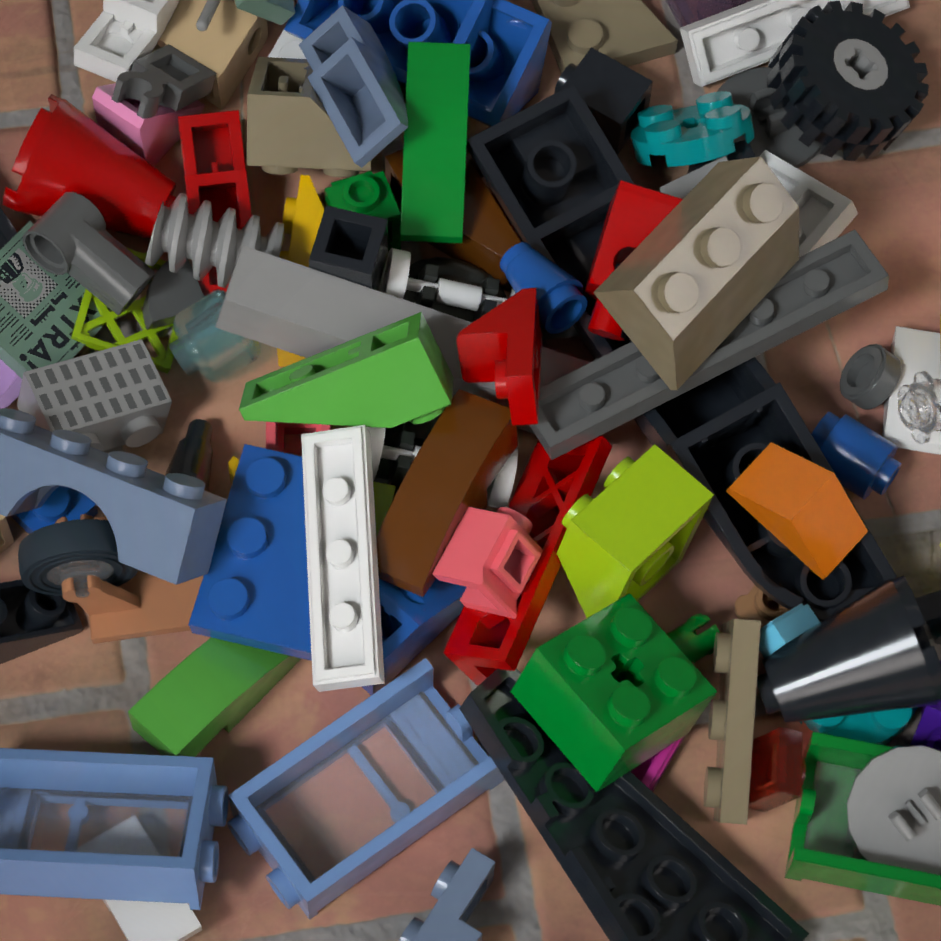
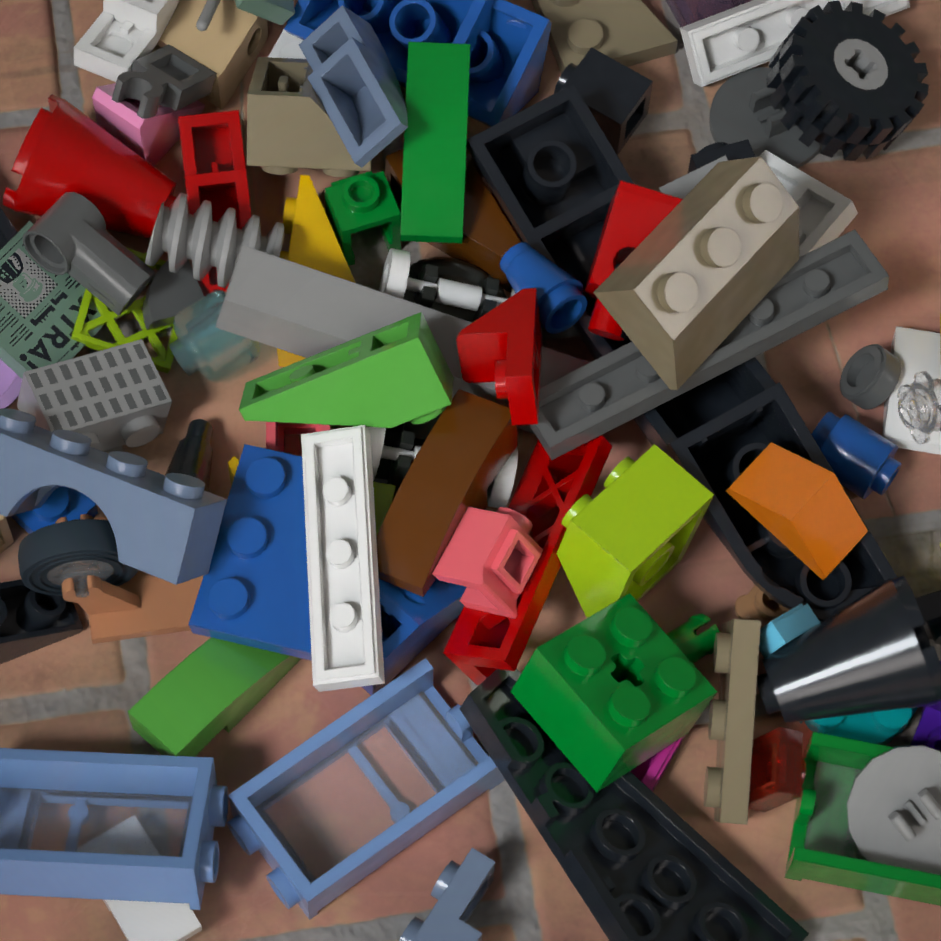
(351, 246): black brick -> none
(691, 132): teal plate -> none

